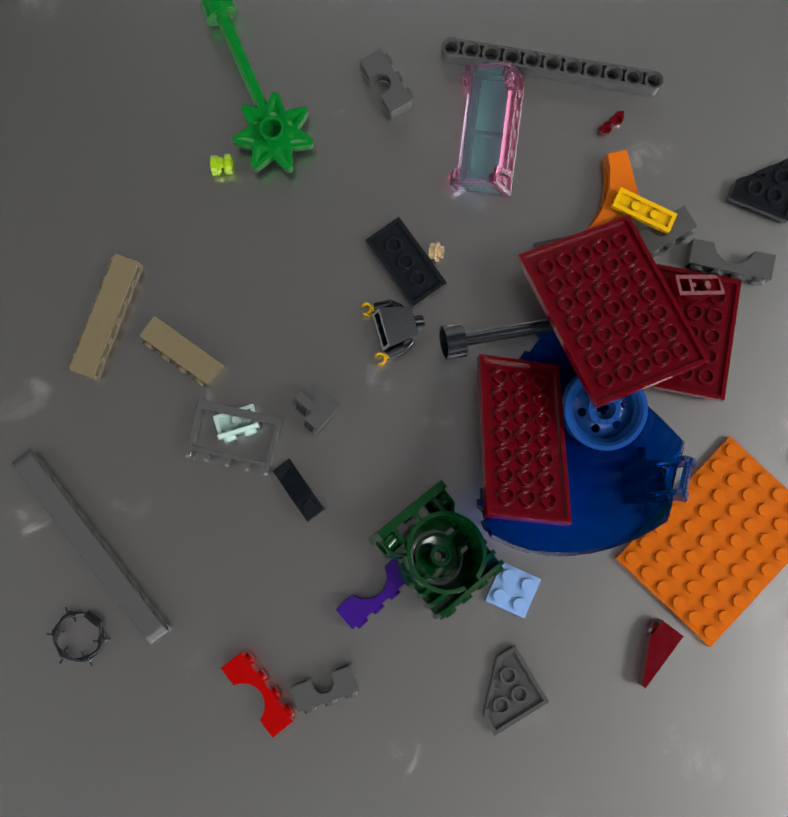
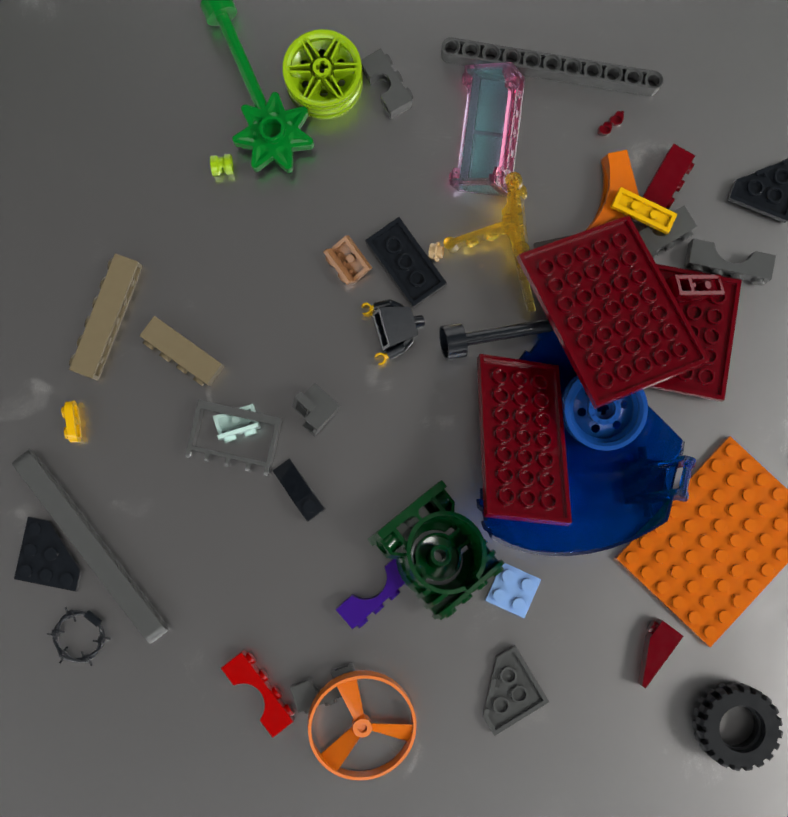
(46, 558): none -> black plate
(71, 415): none -> yellow plate
(336, 48): none -> lime wheel
(338, 751): none -> orange piece
(347, 260): none -> medium nougat bracket
(512, 225): none -> clear yellow piece
(668, 178): none -> dark red brick
(764, 734): none -> black tyre

